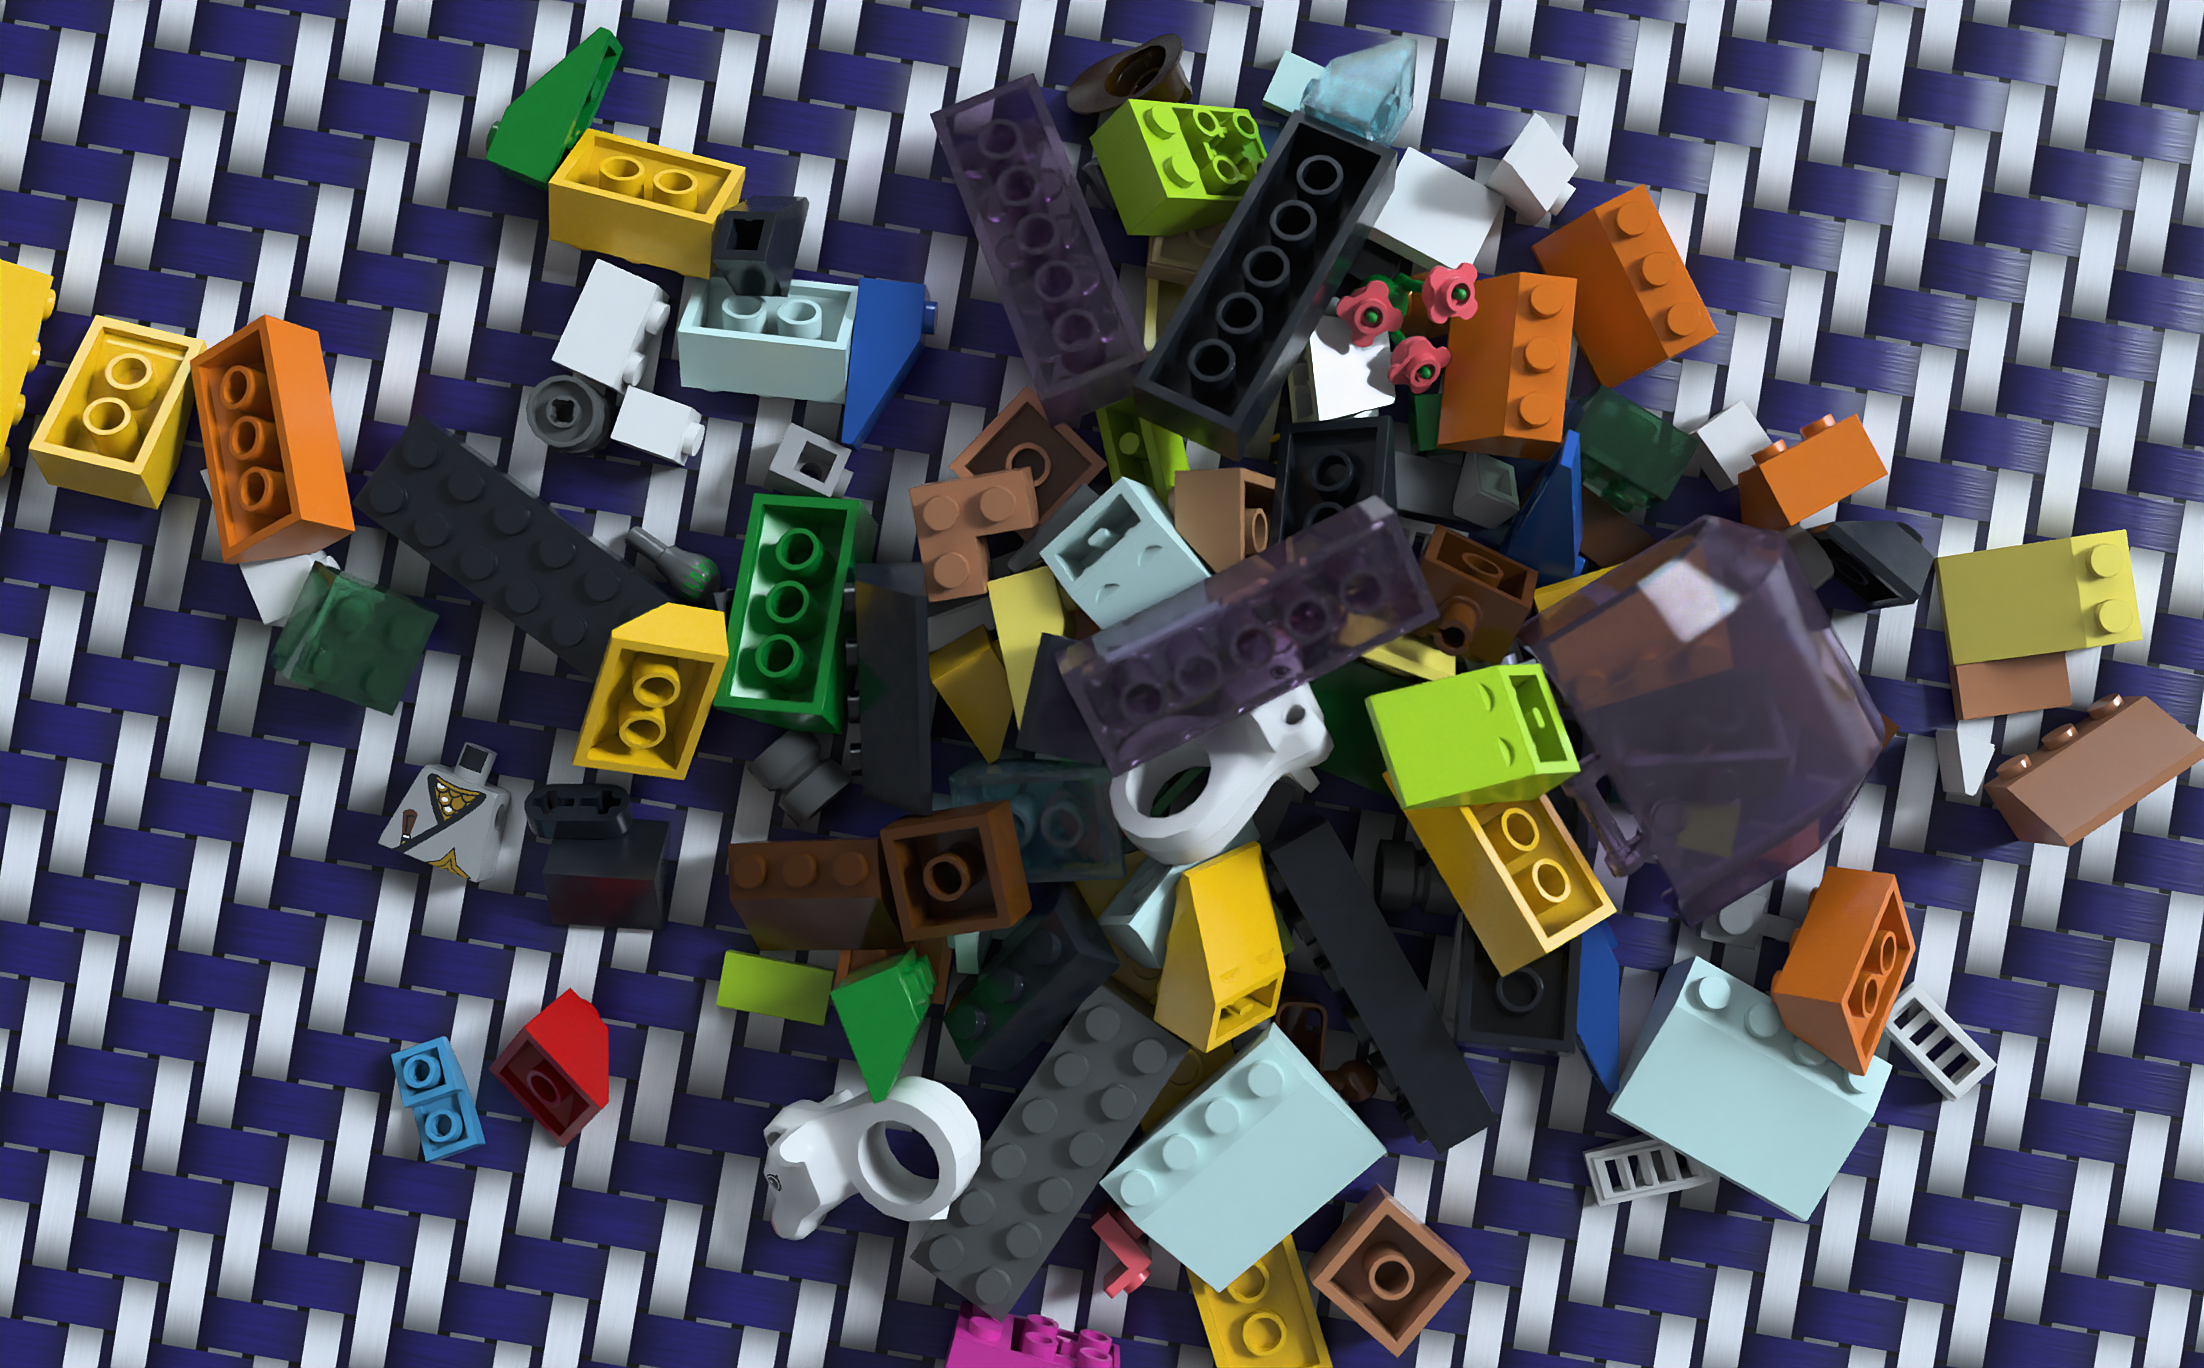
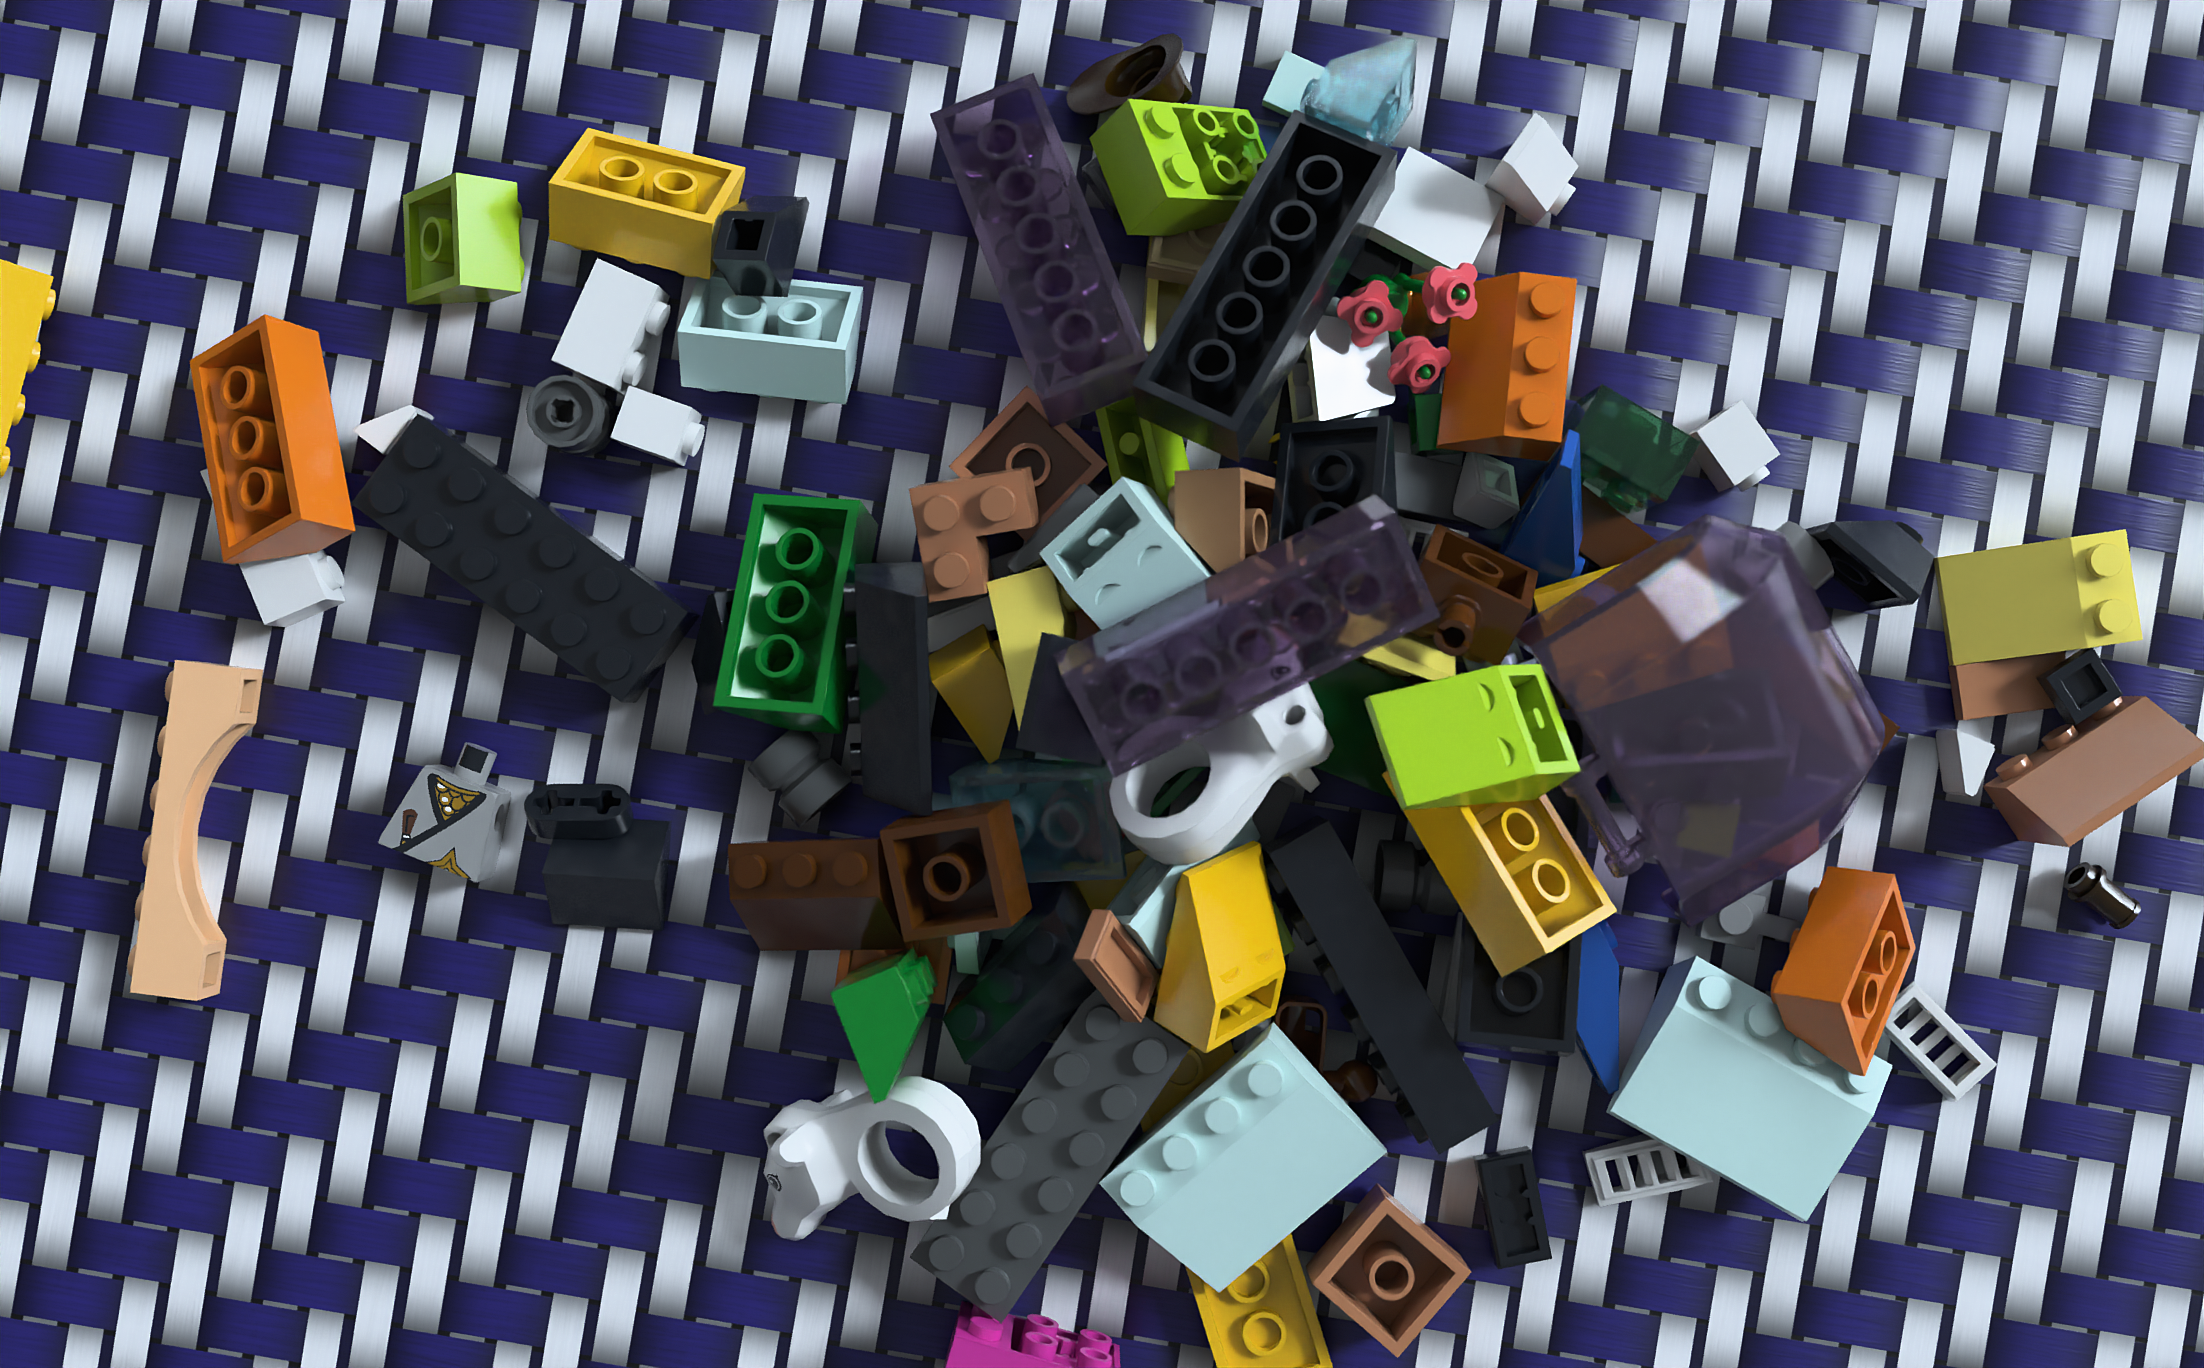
(120, 413): yellow slope -> none
(178, 939): none -> light nougat arch
(353, 639): clear green brick -> none
(387, 429): none -> white slope
(440, 1099): dark azure slope -> none
(462, 241): none -> lime slope
(553, 113): green slope -> none
(559, 1066): red slope -> none
(654, 692): yellow slope -> none
(688, 573): dark grey piece -> none
(775, 987): lime tile -> none
(808, 451): light grey brick -> none
(885, 347): blue slope -> none
(1116, 966): none -> nougat tile
(1126, 1242): coral bracket -> none
(1512, 1207): none -> black plate
(1631, 288): orange slope -> none
(1809, 474): orange slope -> none
(2079, 686): none -> black plate
(2091, 886): none -> dark brown pin

